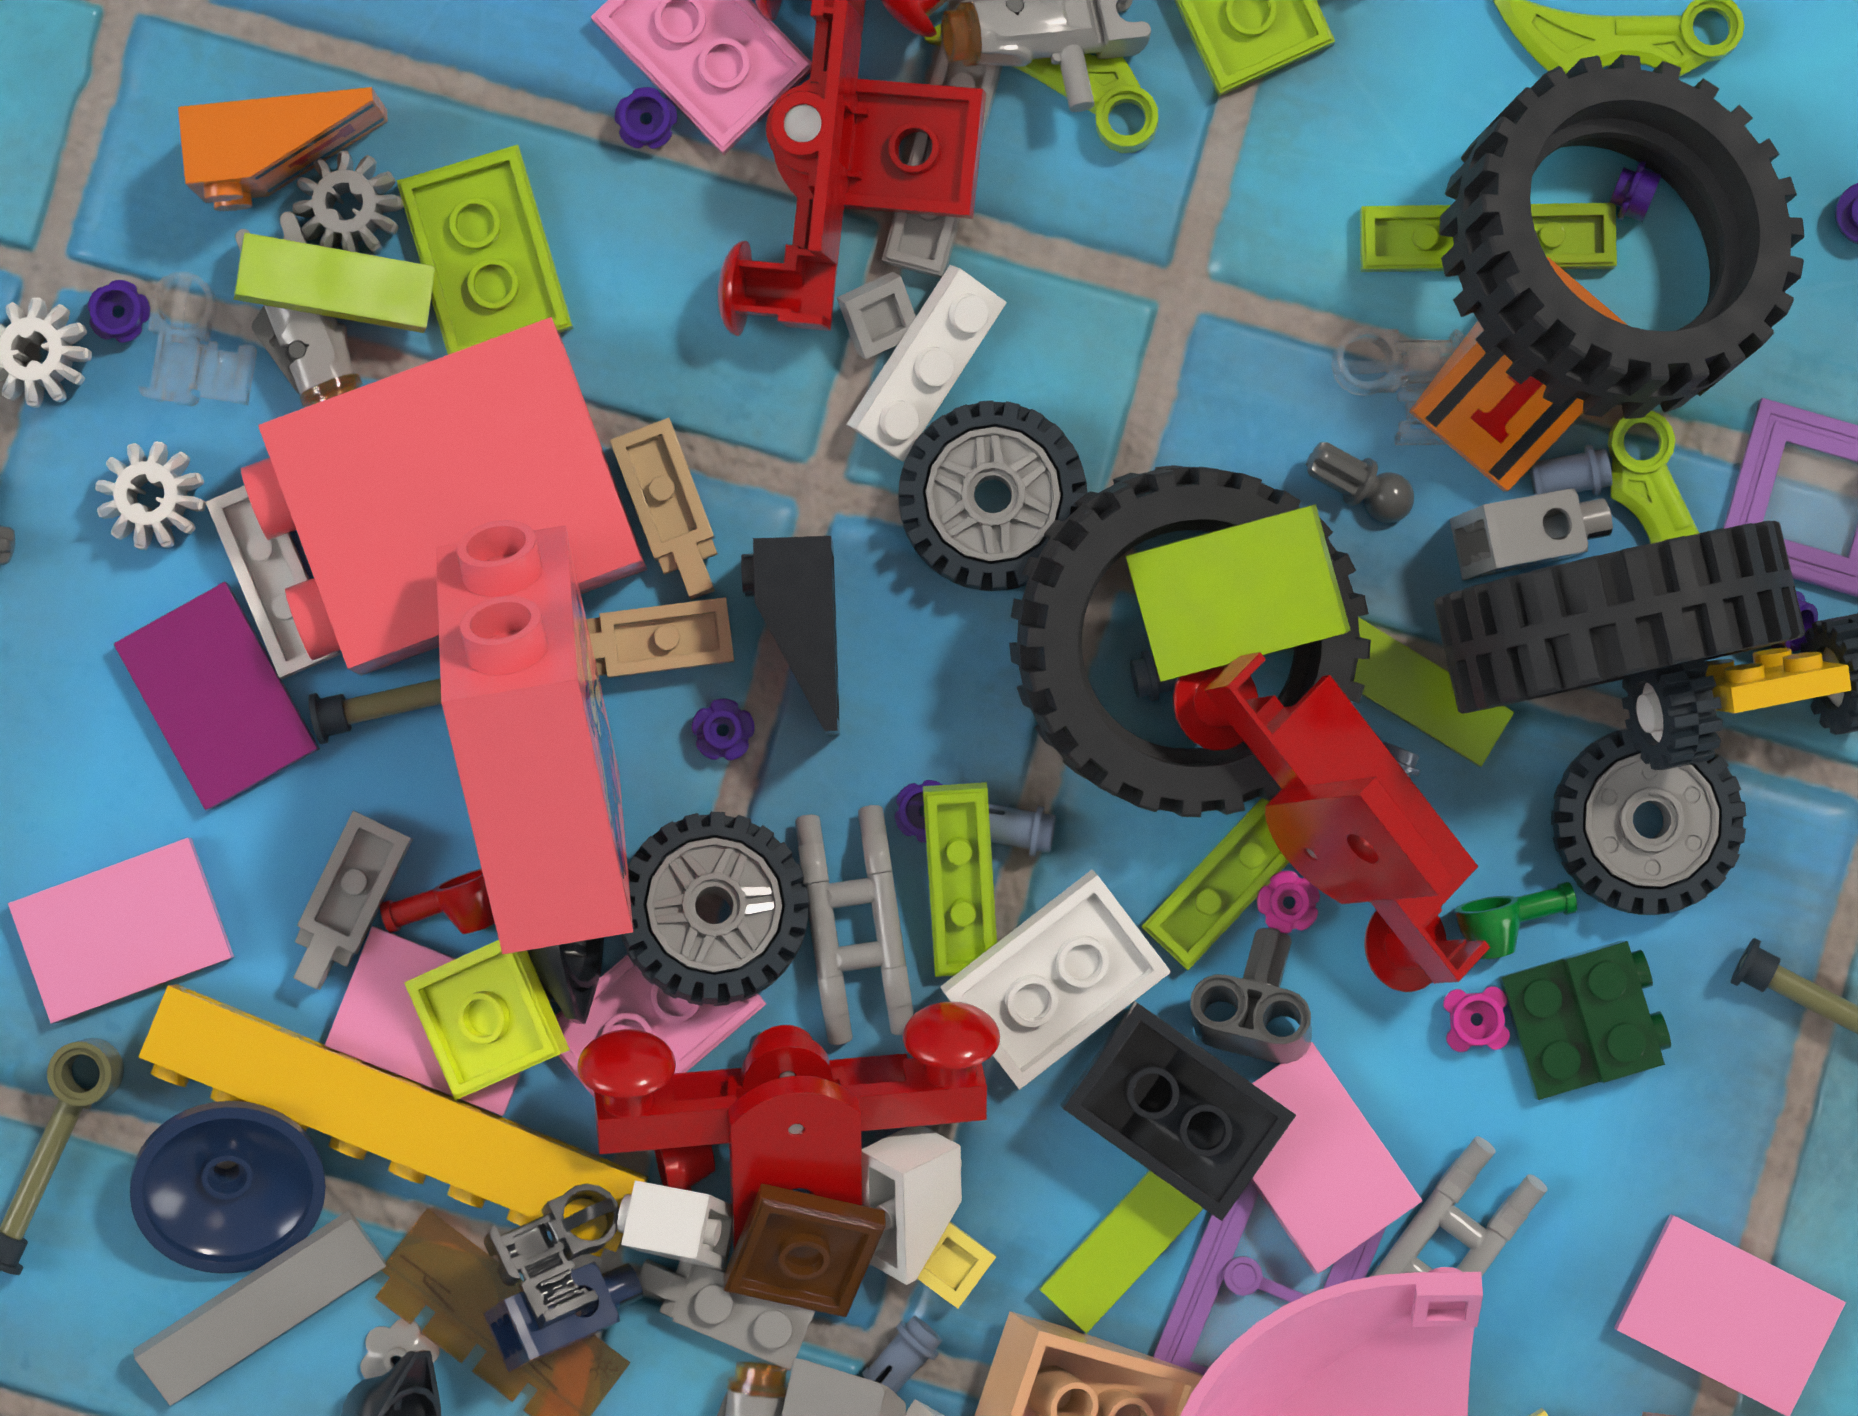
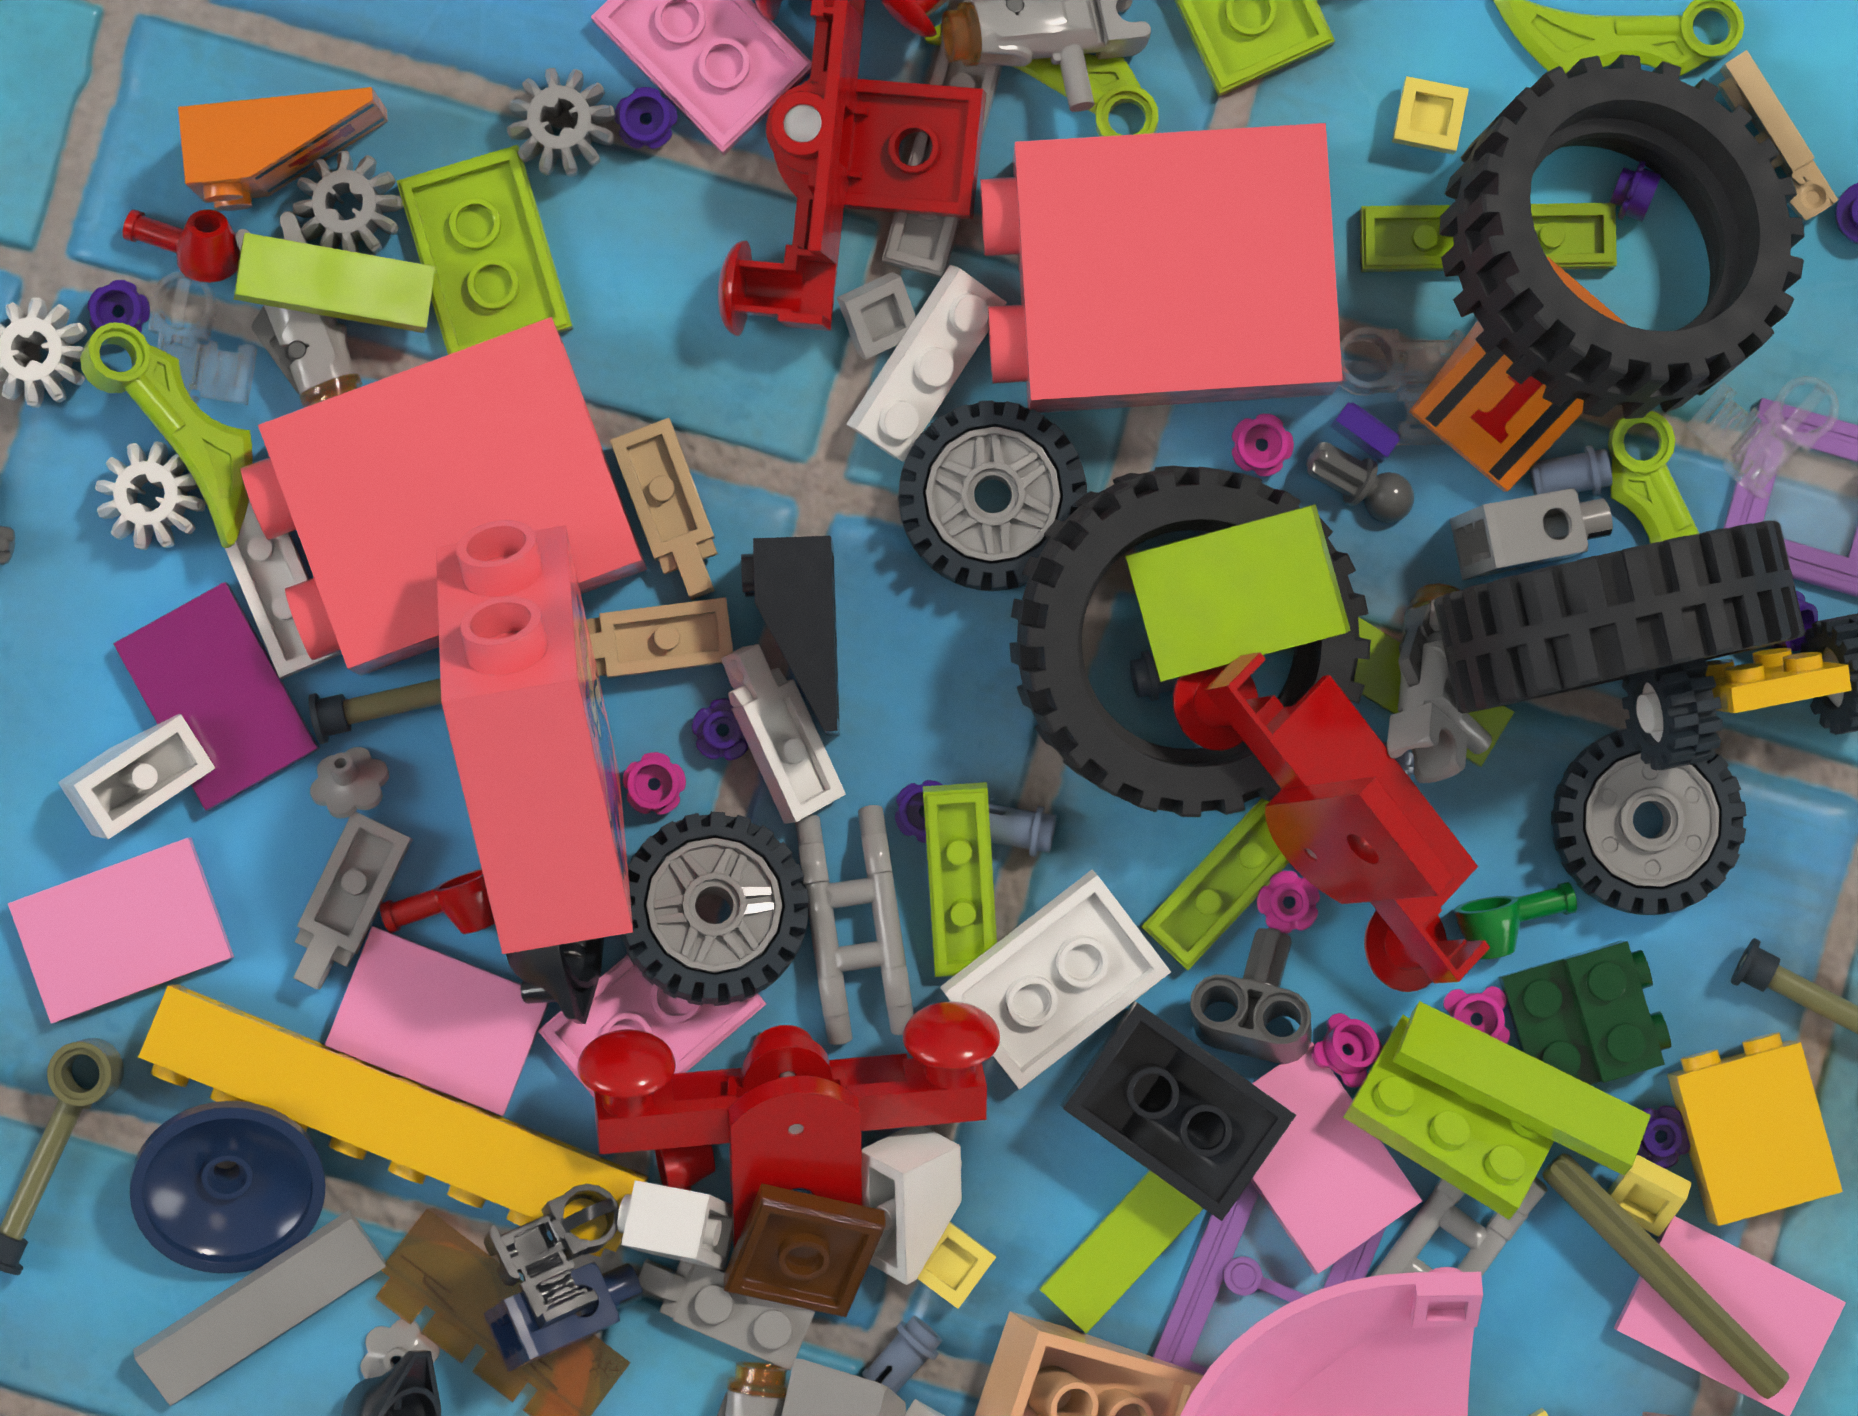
(136, 776): none -> white slope
(203, 248): none -> red bar
(206, 447): none -> lime piece
(349, 782): none -> light grey plant
(486, 1017): neon yellow tile -> none
(551, 103): none -> light grey gear
(660, 800): none -> dark pink plate
(780, 735): none -> white hinge
(1167, 268): none -> coral brick
(1263, 427): none -> dark pink plate
(1360, 1041): none -> dark pink plate
(1365, 431): none -> dark purple tile
(1427, 704): none -> light grey piece
(1430, 115): none -> light yellow plate
(1447, 1132): none -> lime plate
(1522, 1088): none -> lime tile
(1650, 1194): none -> light yellow plate
(1665, 1276): none -> olive axle
(1676, 1143): none -> dark purple plate
(1748, 87): none -> tan hinge
(1754, 1129): none -> yellow brick
(1758, 446): none -> clear piece

